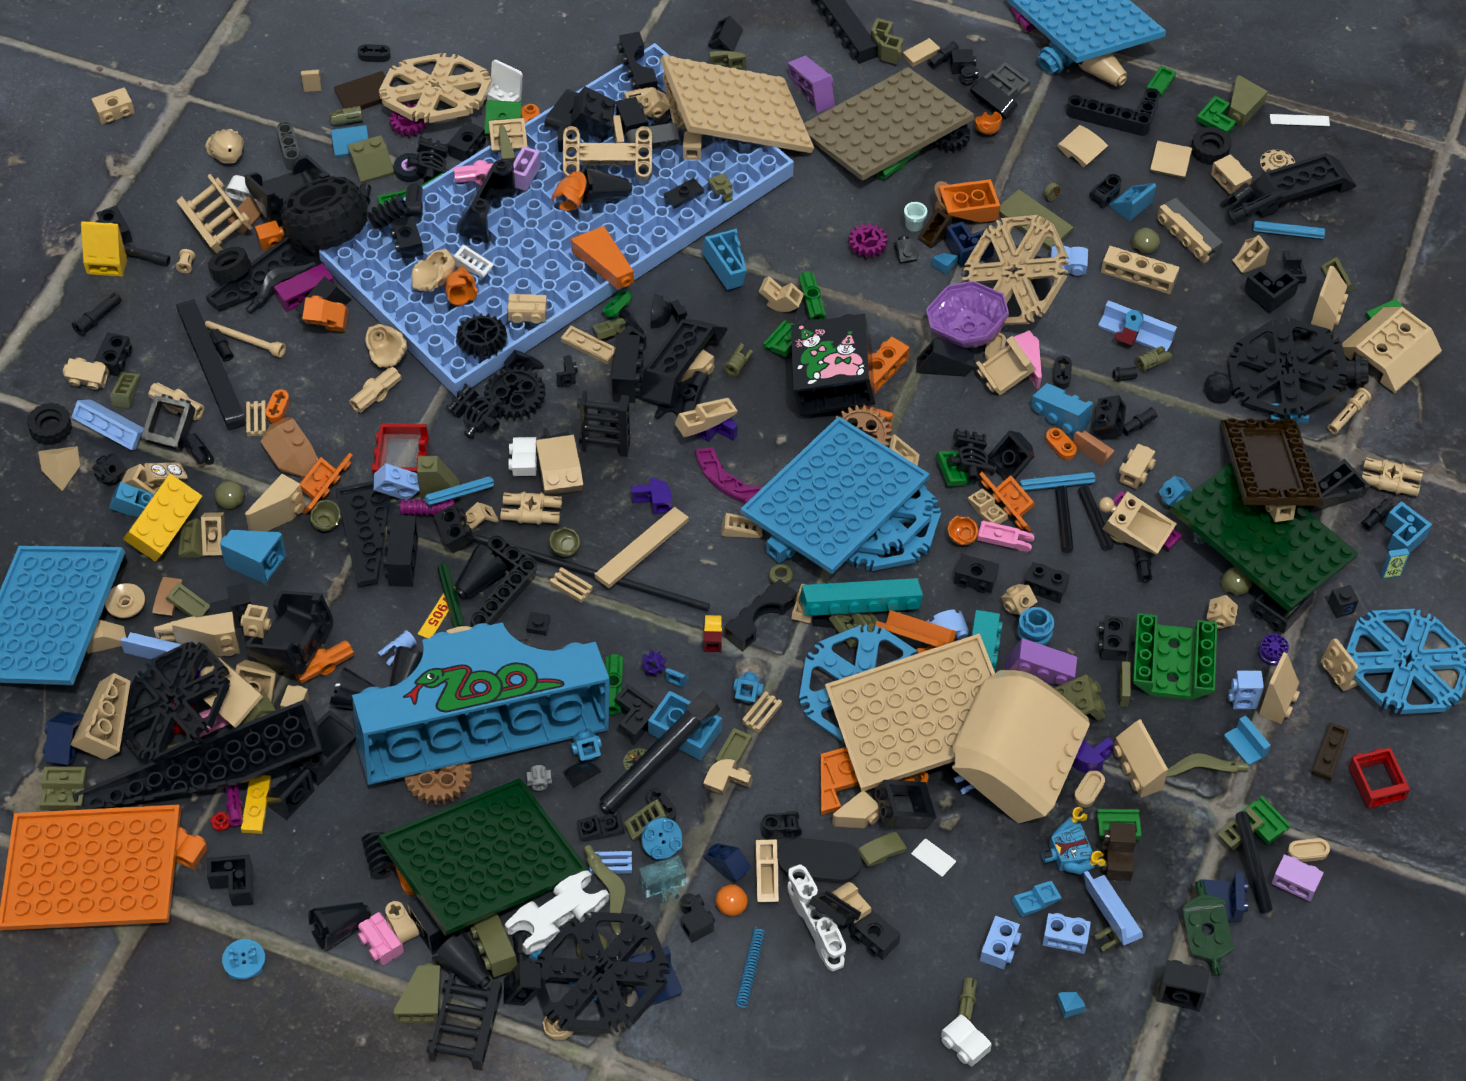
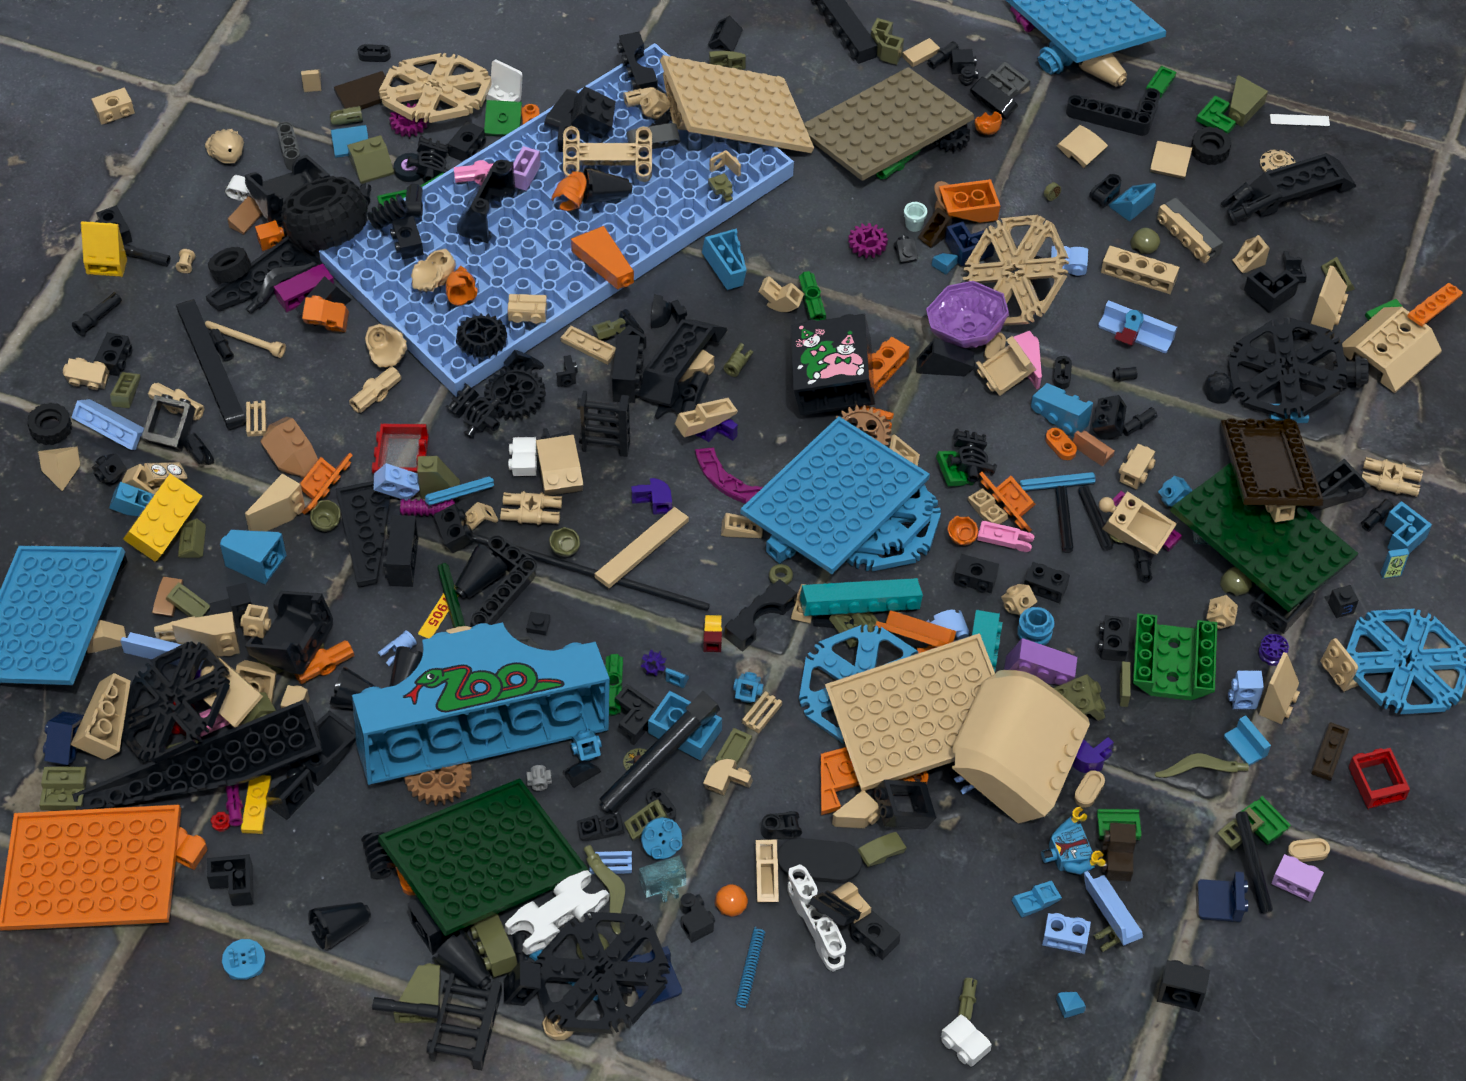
(125, 594): tan dish -> none
(198, 218): tan fence -> none
(212, 532): tan slope -> none
(229, 495): olive hair -> none
(273, 405): orange beam -> none
(380, 938): bright pink brick -> none
(401, 923): tan piece -> none
(420, 1009): none -> black piece
(469, 254): white slope -> none
(506, 149): olive slope -> none
(515, 130): tan slope -> none
(573, 582): tan tile -> none
(614, 306): green plate -> none
(617, 127): tan tile -> none
(631, 114): black brick -> none
(684, 193): black plate -> none
(692, 146): tan brick -> none
(727, 861): dark blue slope -> none
(728, 160): none -> tan bracket
(780, 340): green plate -> none
(813, 81): medium lavender wedge -> none
(933, 857): white sticker -> none
(997, 941): light blue brick -> none
(1011, 454): black slope -> none
(1022, 205): olive tile -> none
(1140, 760): tan slope -> none
(1152, 358): olive hinge -> none
(1209, 911): dark green plate -> none
(1230, 174): tan brick -> none
(1288, 229): dark azure axle -> none
(1359, 401): tan pin -> none
(1435, 304): none -> orange bracket

